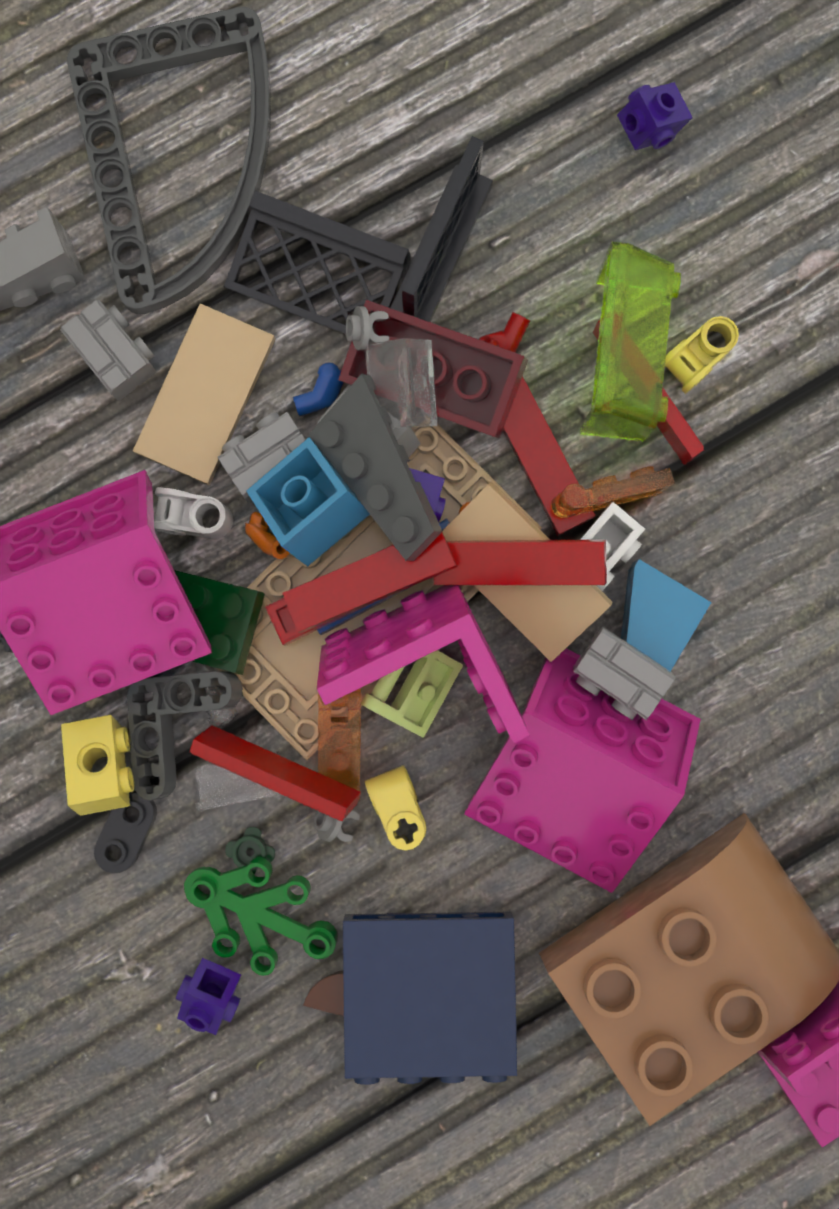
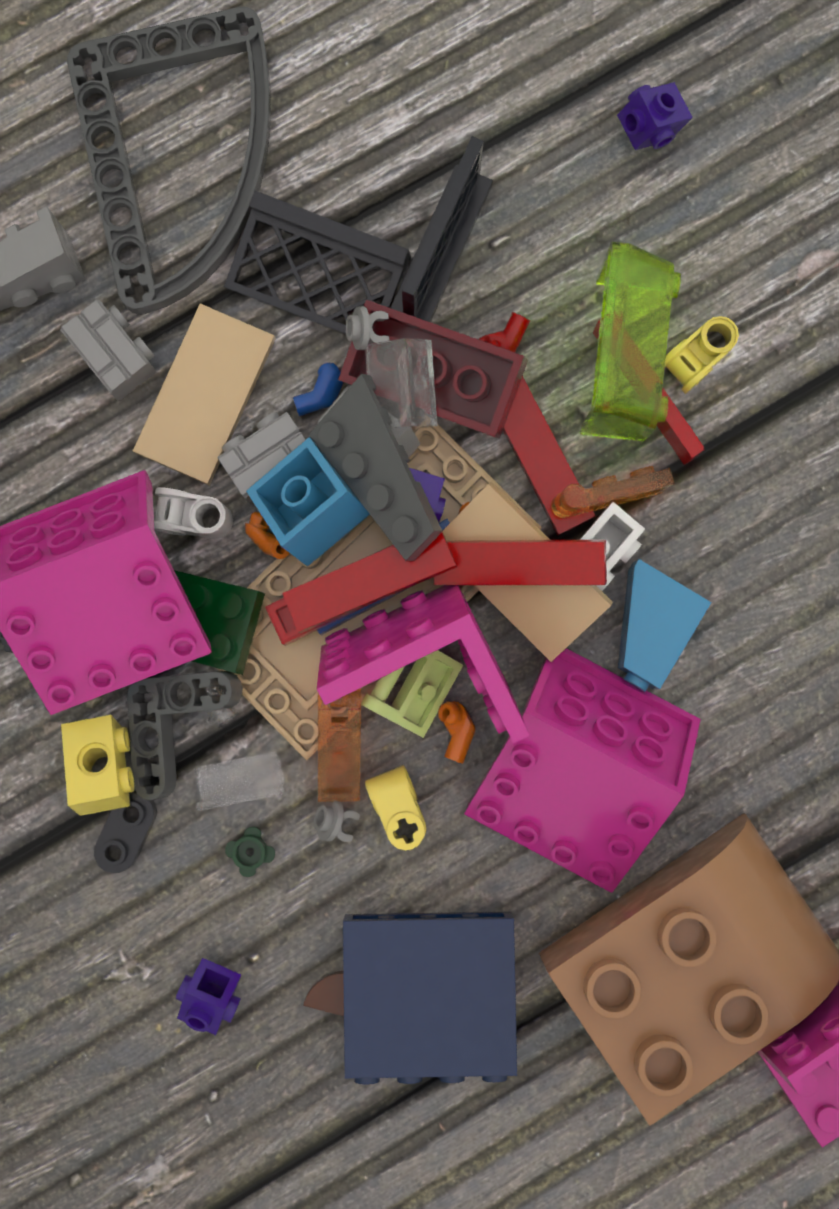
(254, 912): green plant -> none
(275, 772): red tile -> none
(460, 728): none -> orange arm
(622, 673): light grey brick -> none

